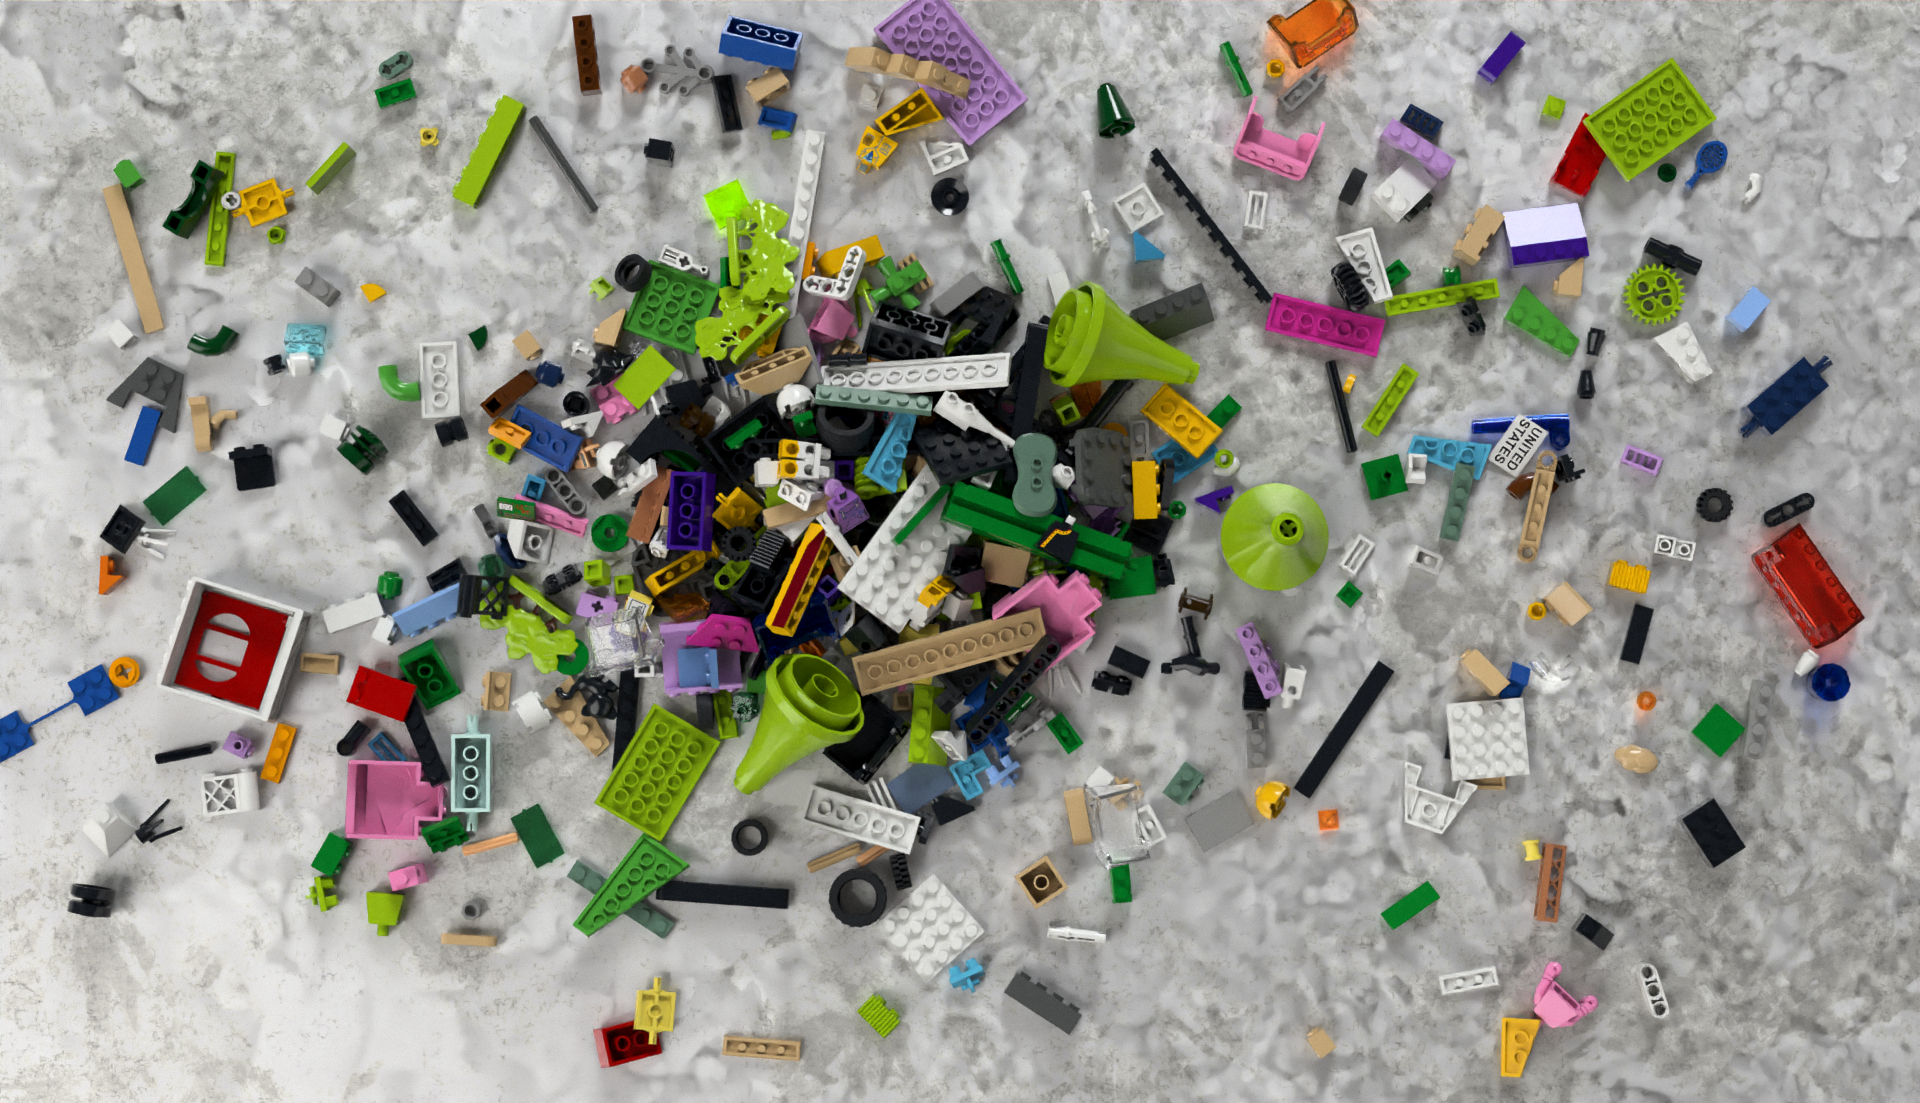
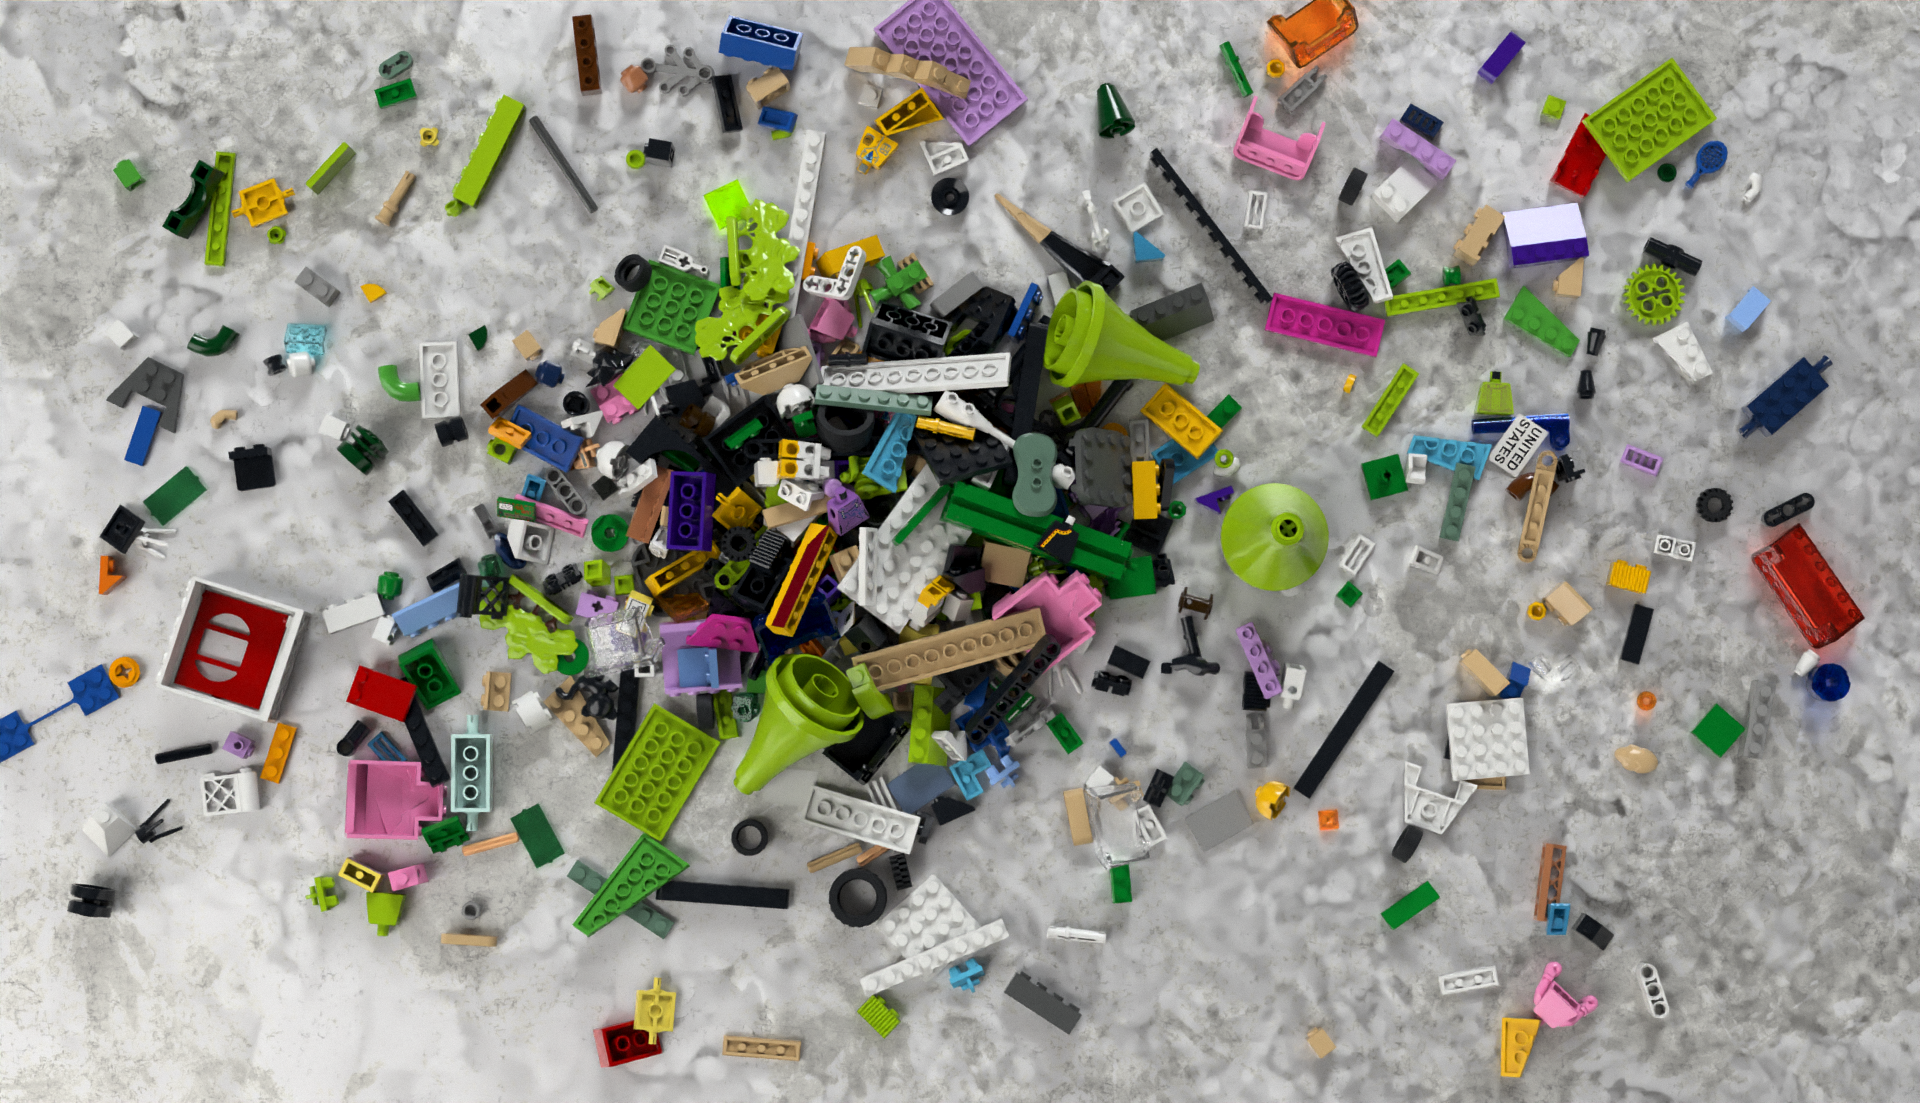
(133, 258): tan tile -> none
(201, 419): tan leg -> none
(226, 204): white bush -> none
(319, 663): tan tile -> none
(332, 854): green brick -> none
(361, 874): none -> light yellow brick
(391, 206): none -> tan pin
(453, 208): none -> lime plate
(635, 159): none -> lime tile
(835, 535): white pin -> none
(852, 472): none -> lime arm
(866, 693): none -> lime arch
(867, 567): none -> white plate
(934, 957): none -> white plate
(937, 425): none -> yellow pin
(1007, 267): green pin -> none
(1025, 313): none -> blue plate
(1040, 882): tan brick -> none
(1073, 259): none -> black plate
(1117, 747): none -> blue tile
(1158, 788): none -> black hips
(1341, 406): black axle -> none
(1407, 843): none -> black tyre
(1424, 204): pearl dark grey plate -> none
(1494, 397): none -> lime torso
(1532, 849): light yellow bush -> none
(1557, 918): none -> dark azure slope
(1711, 832): black brick -> none

